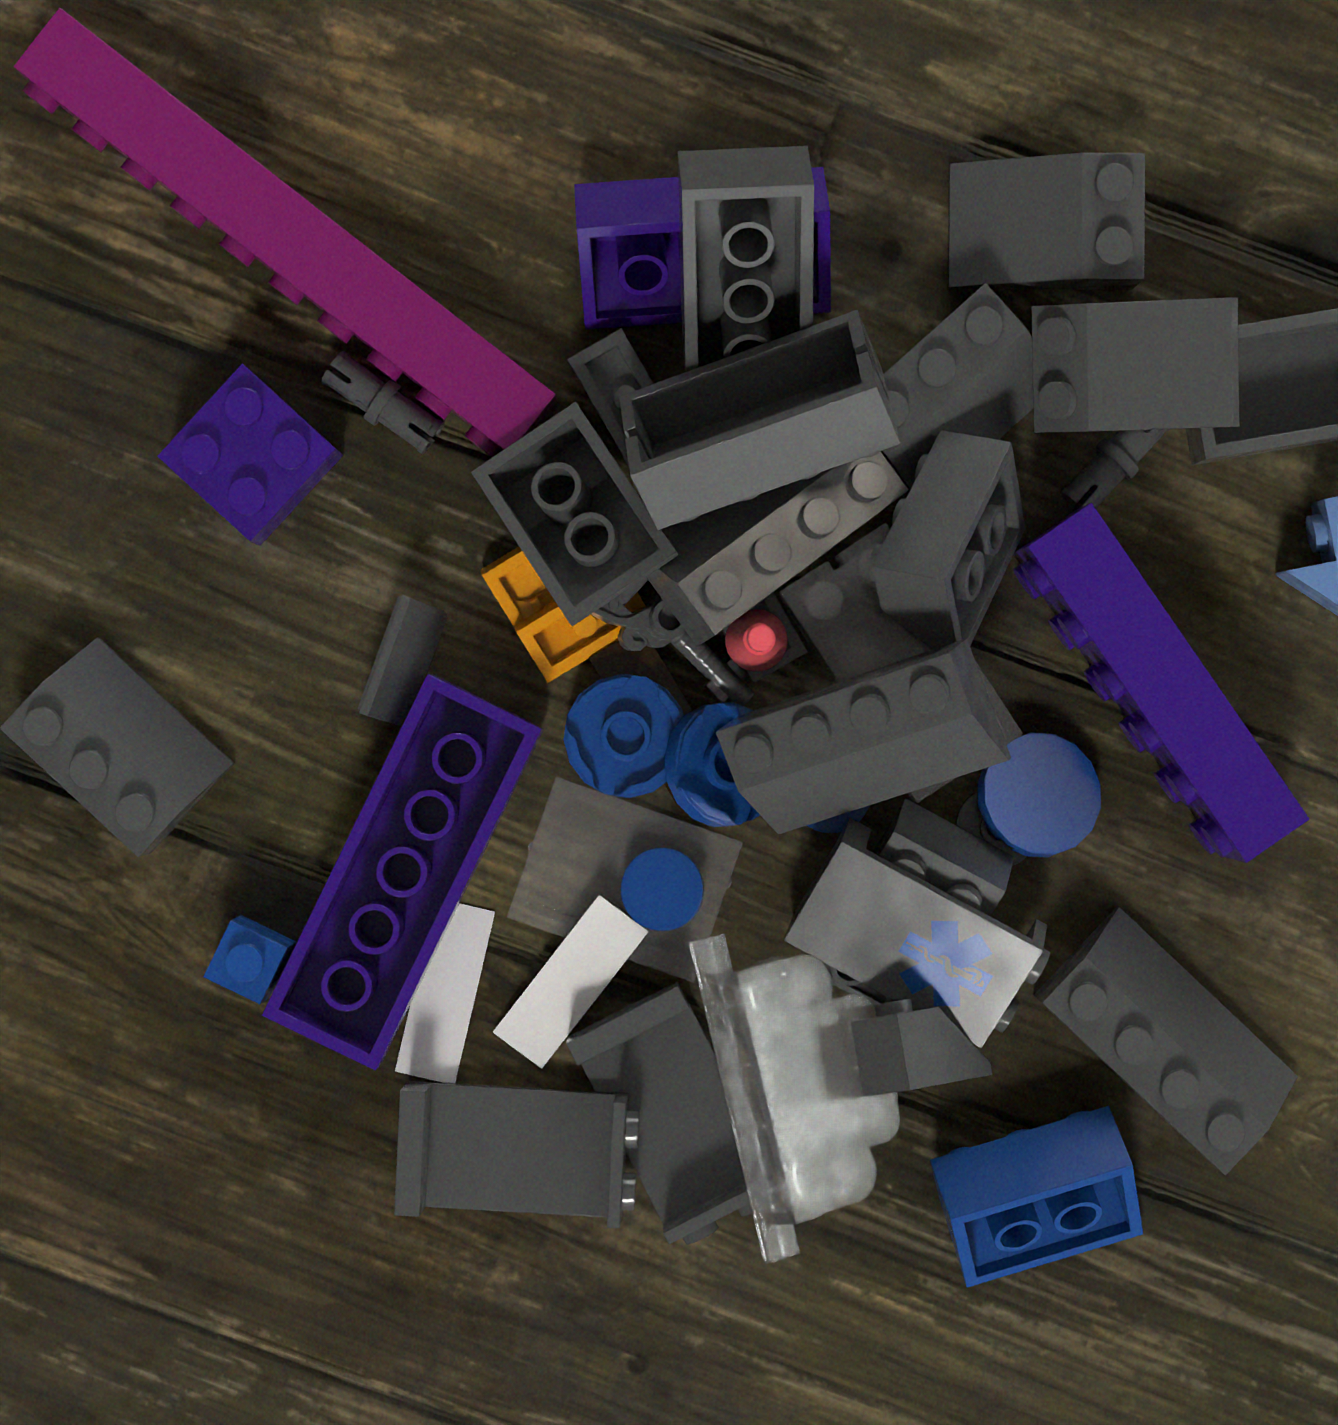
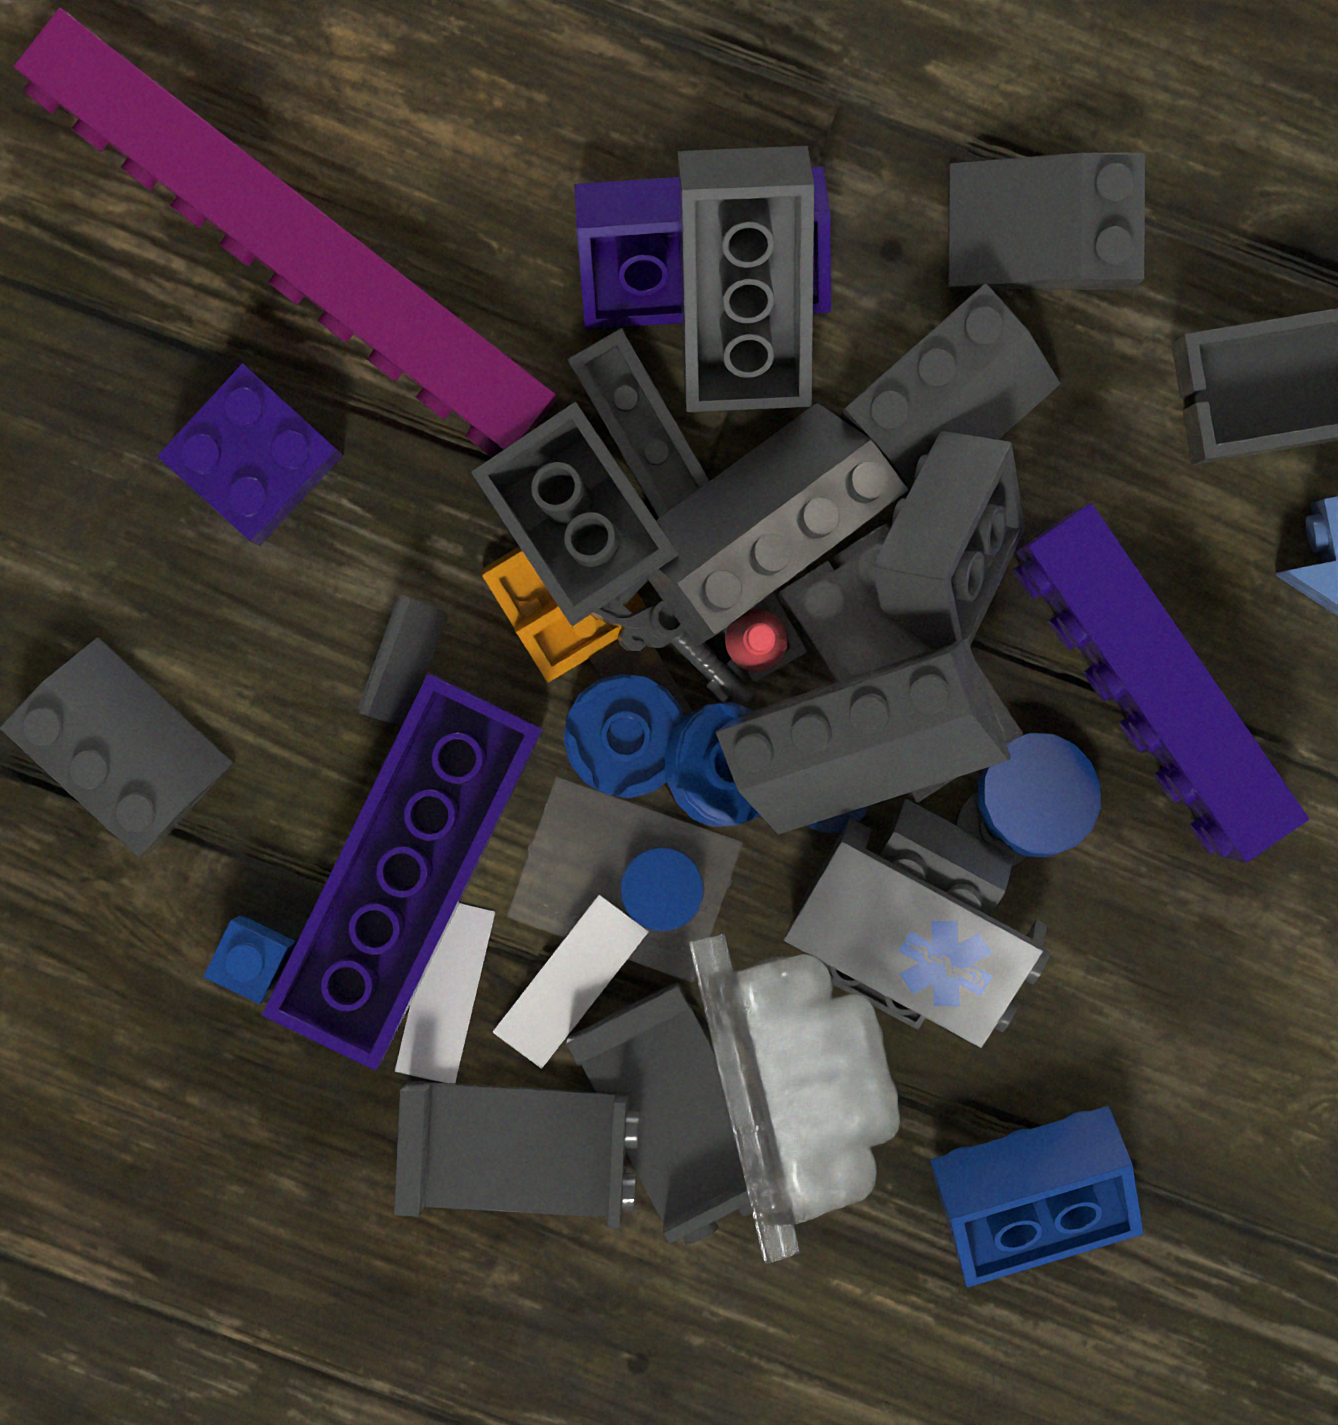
(382, 402): dark grey pin -> none
(757, 420): dark grey piece -> none
(913, 1050): dark grey slope -> none
(1111, 464): dark grey pin -> none
(1136, 365): dark grey slope -> none
(1169, 1040): dark grey slope -> none

